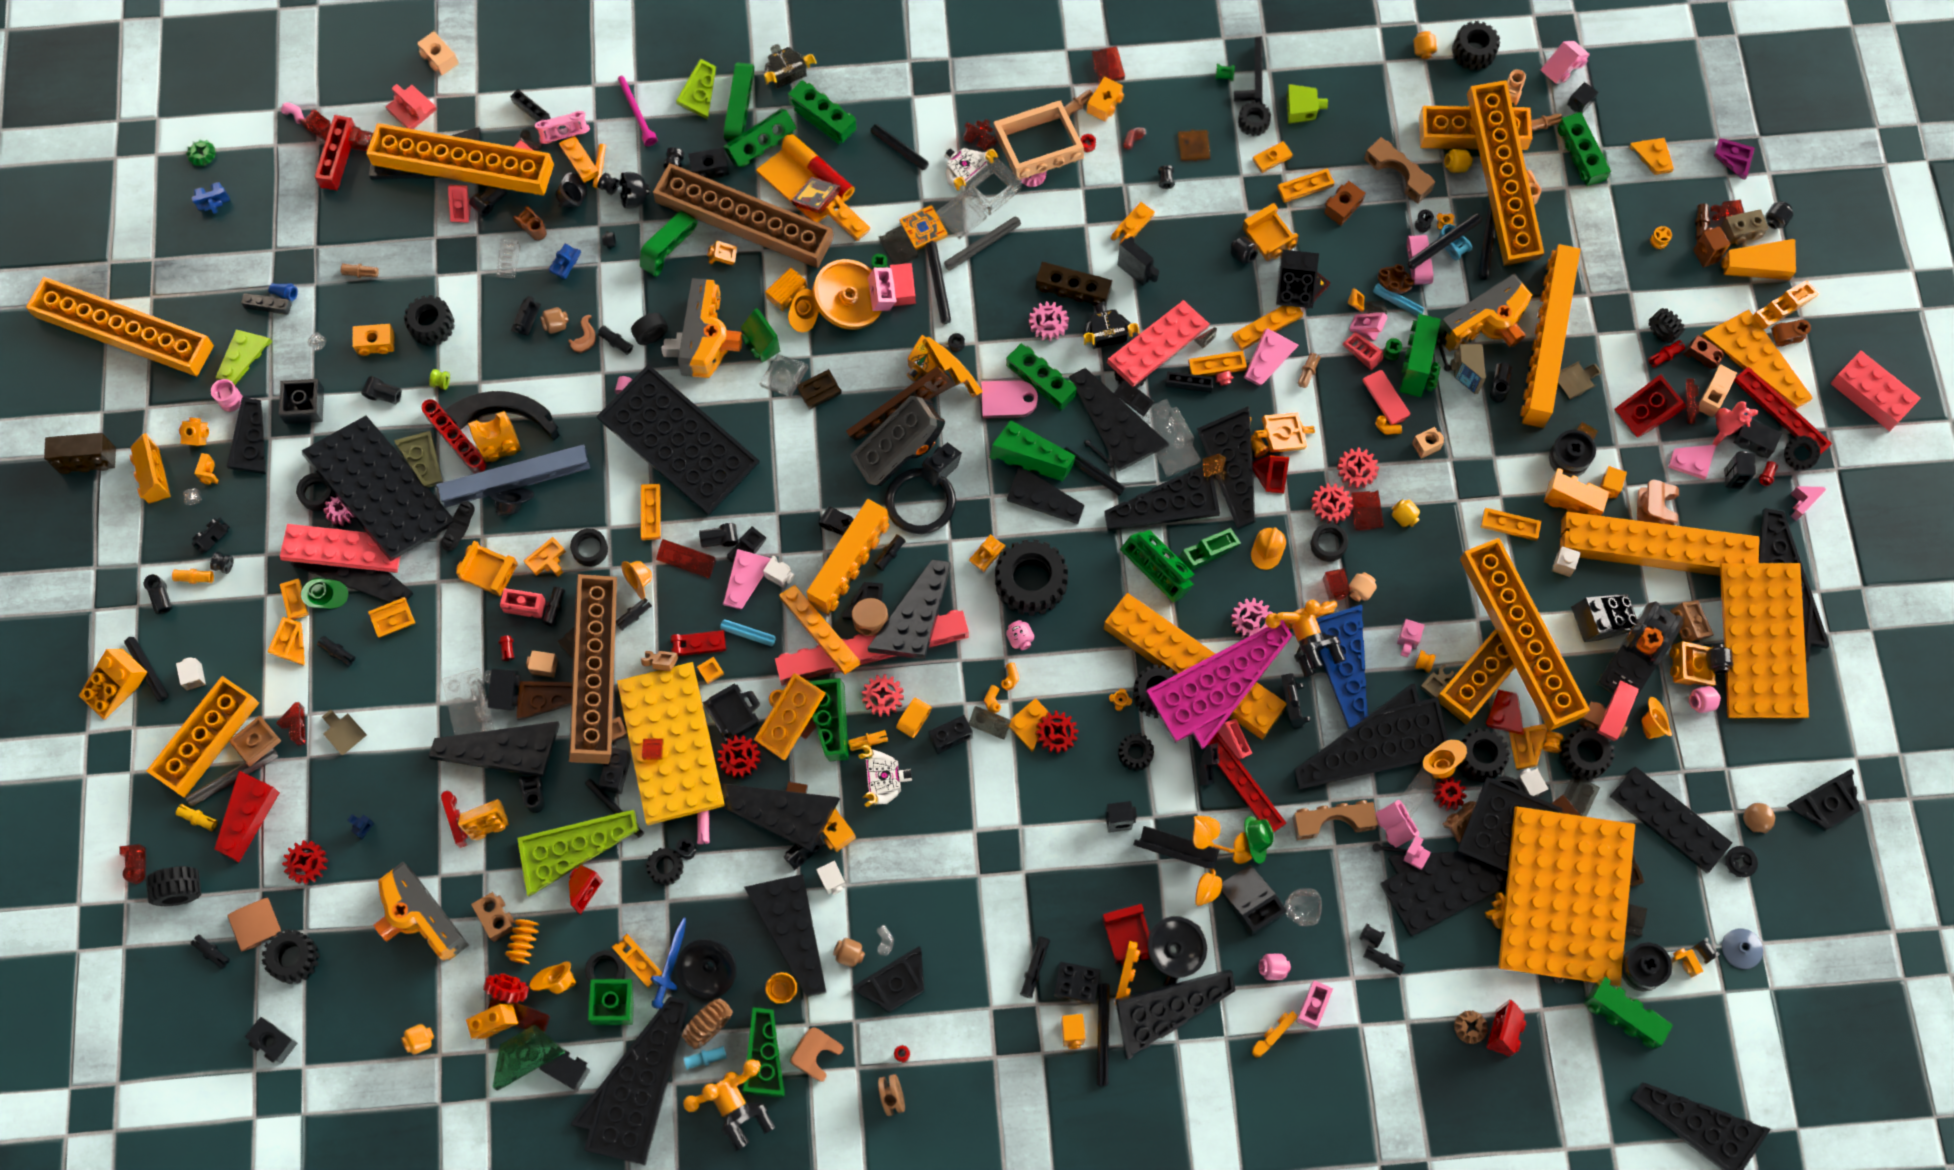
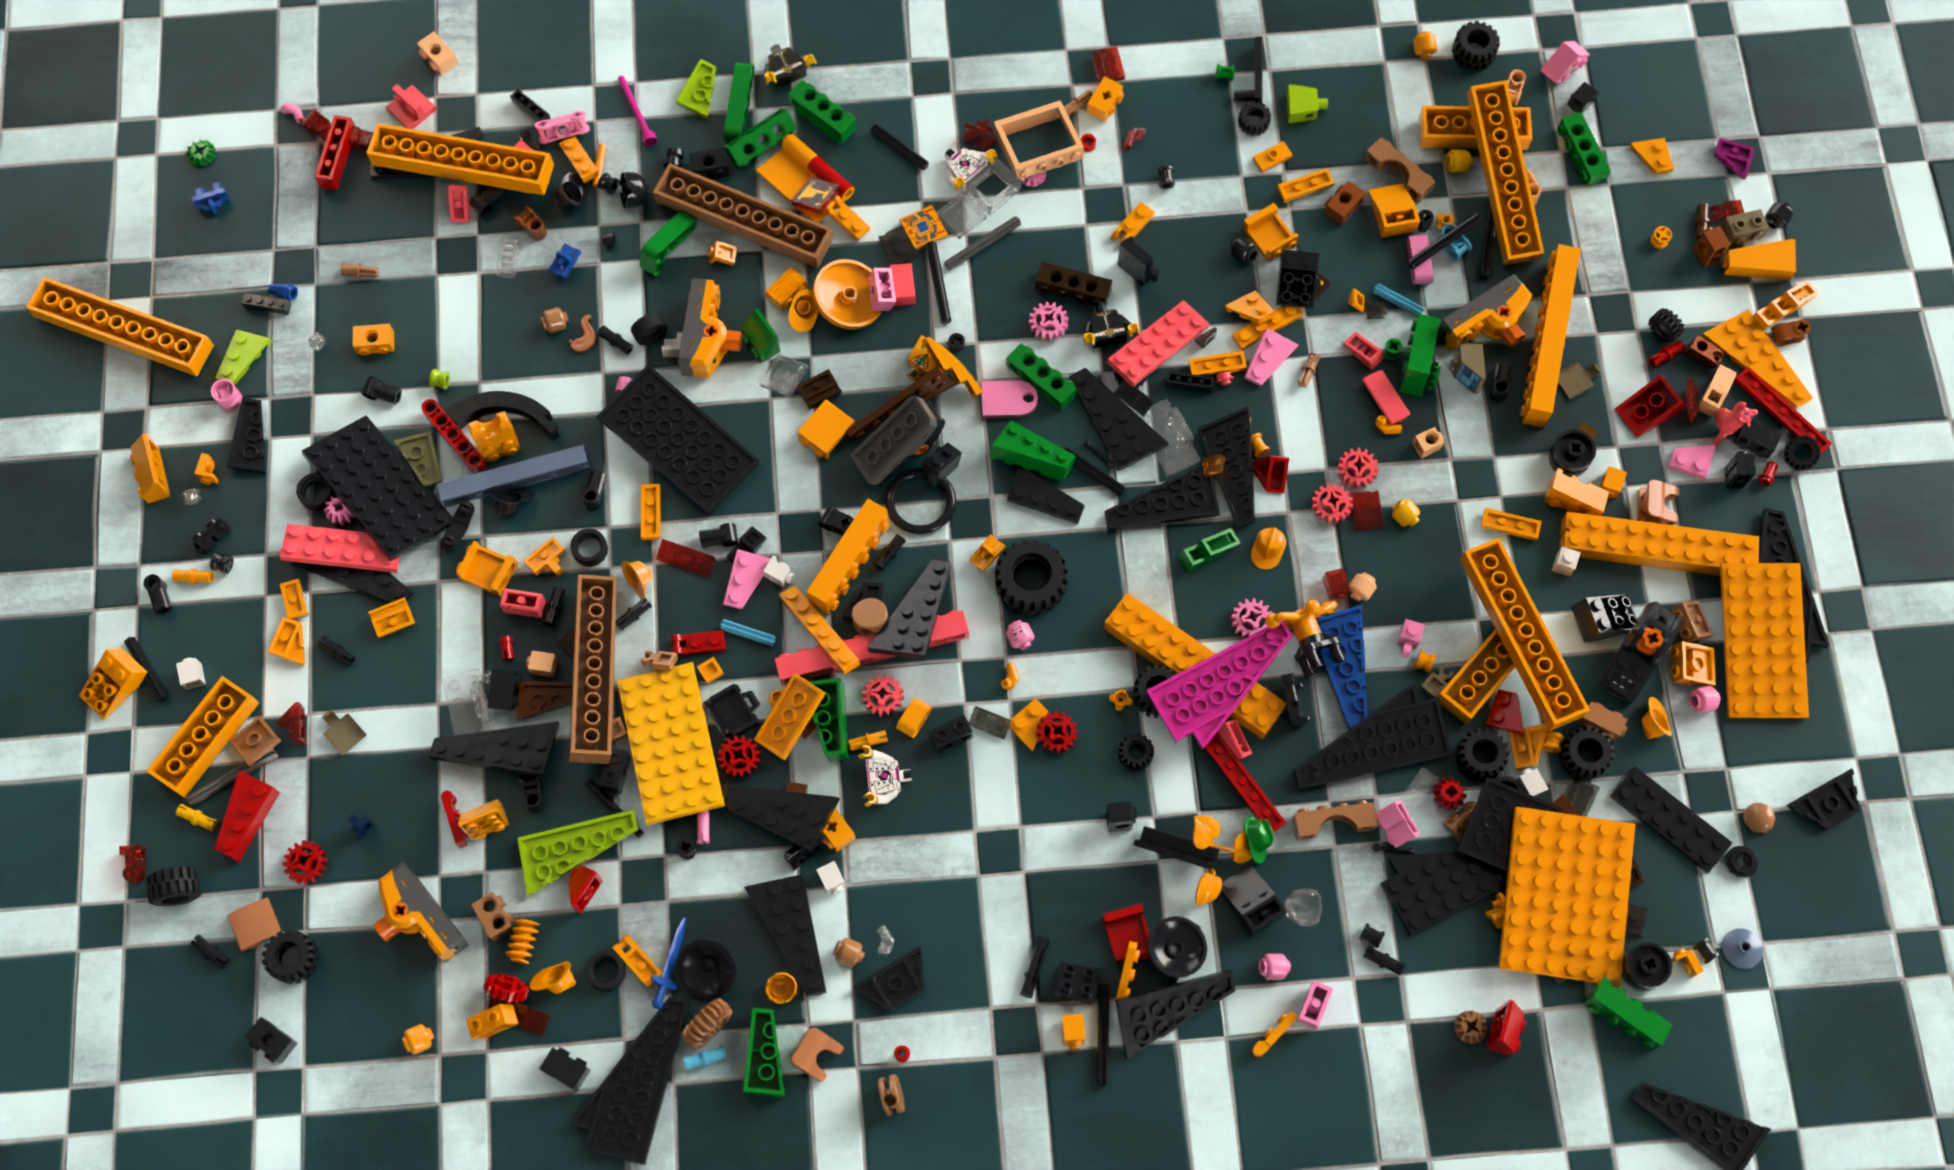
(80, 452): dark brown brick -> none
(194, 432): light orange brick -> none
(301, 401): black brick -> none
(324, 593): green piece -> none
(424, 308): black tyre -> none
(523, 1055): clear green wing -> none
(526, 316): black hinge -> none
(594, 489): none -> black piece
(611, 1002): green slope -> none
(652, 749): clear red tile -> none
(663, 854): black tyre -> none
(732, 1104): wheel -> none
(824, 429): none -> light orange panel
(881, 261): green bush -> none
(990, 699): light orange arm -> none
(1166, 576): green brick -> none
(1194, 145): clear orange piece -> none
(1209, 757): black slope -> none
(1252, 307): none -> light orange wing
(1284, 432): light orange plate -> none
(1333, 529): black tyre -> none
(1368, 324): bright pink slope -> none
(1394, 210): none -> light orange slope
(1395, 279): reddish brown dish -> none
(1417, 854): bright pink bracket -> none
(1445, 758): light orange piece -> none
(1447, 367): black hinge -> none
(1544, 122): medium nougat axle -> none
(1617, 711): coral slope -> none
(1719, 659): black head -> none
(1806, 497): bright pink slope -> none
(1875, 390): coral brick -> none

